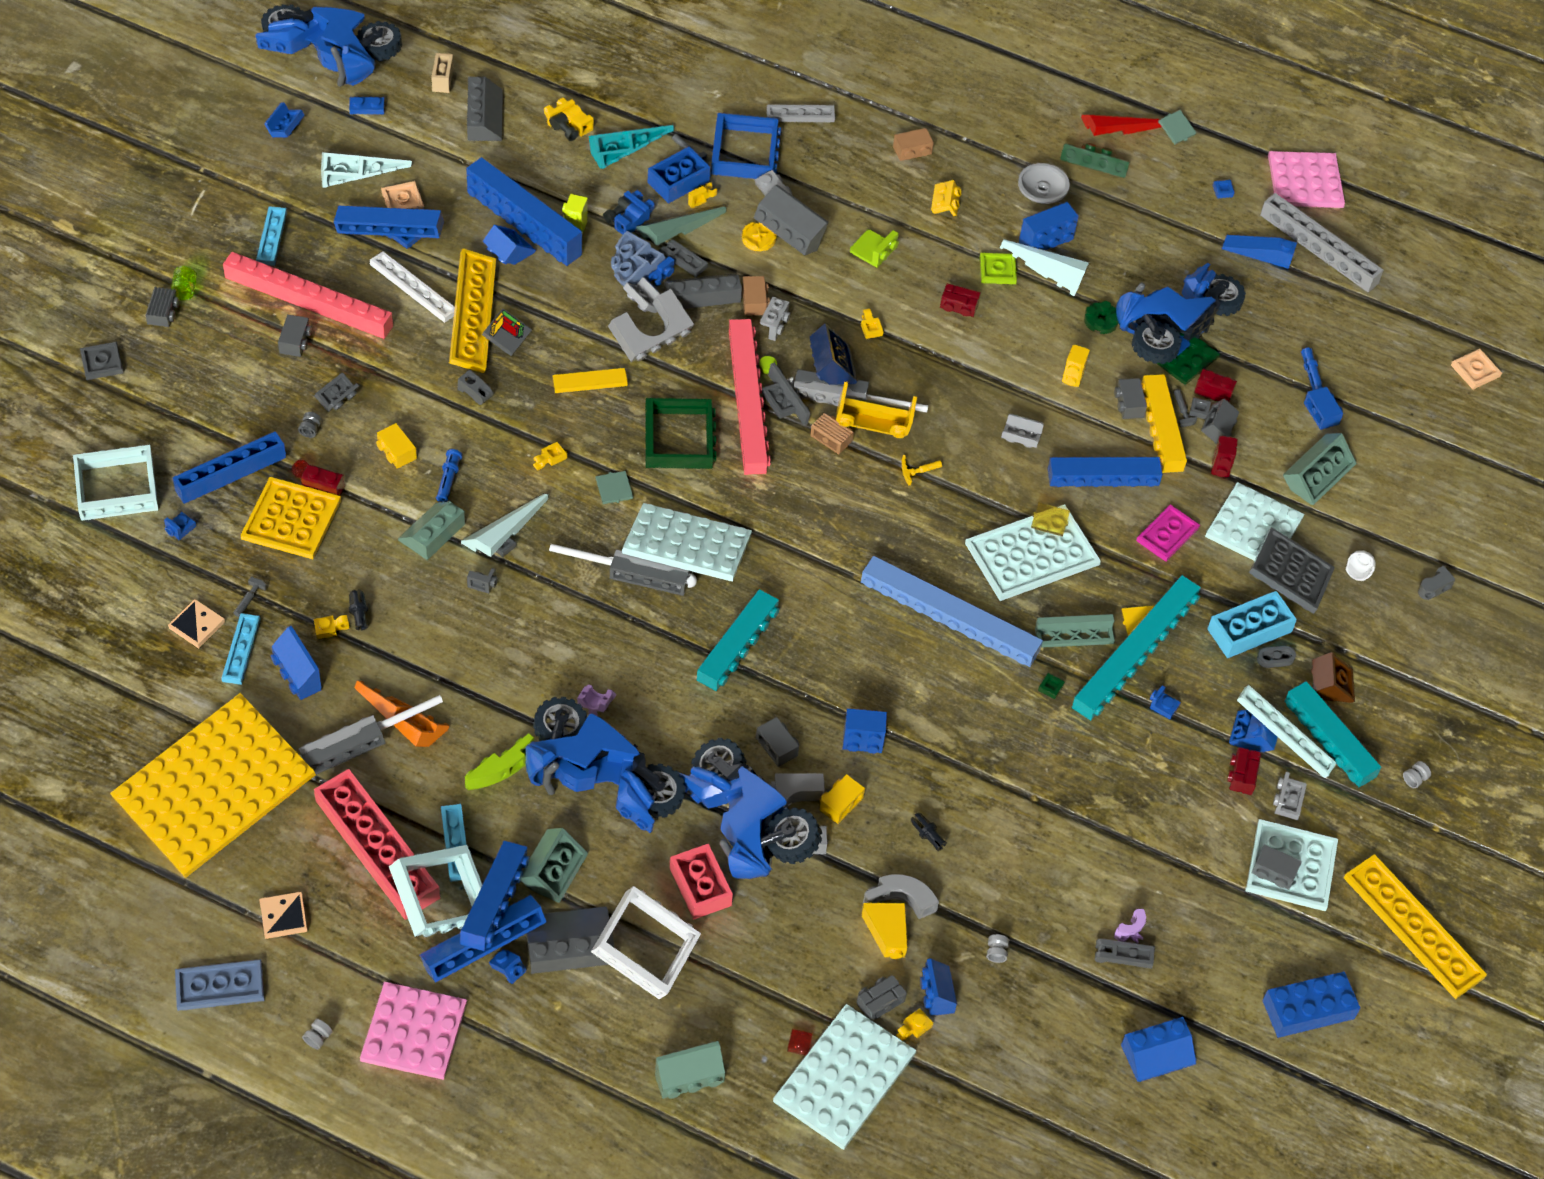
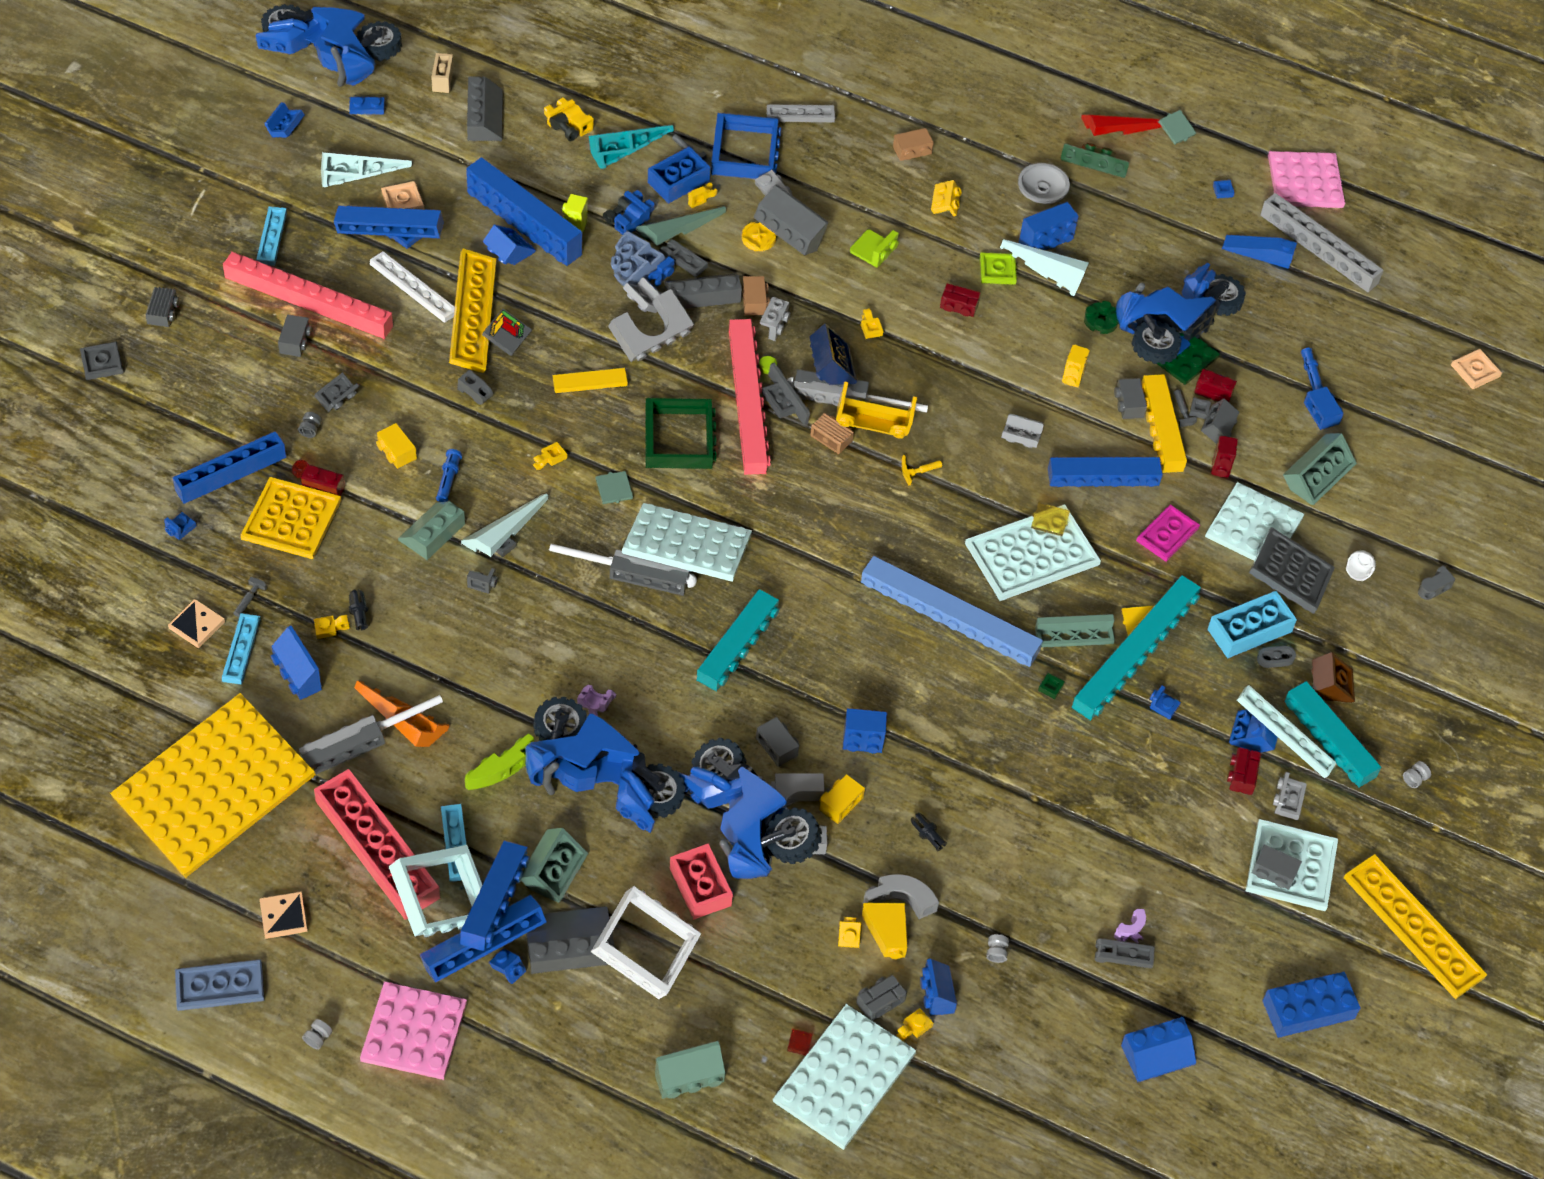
(121, 505): light aqua window -> none
(184, 282): clear neon green wheel -> none
(849, 932): none -> yellow bracket

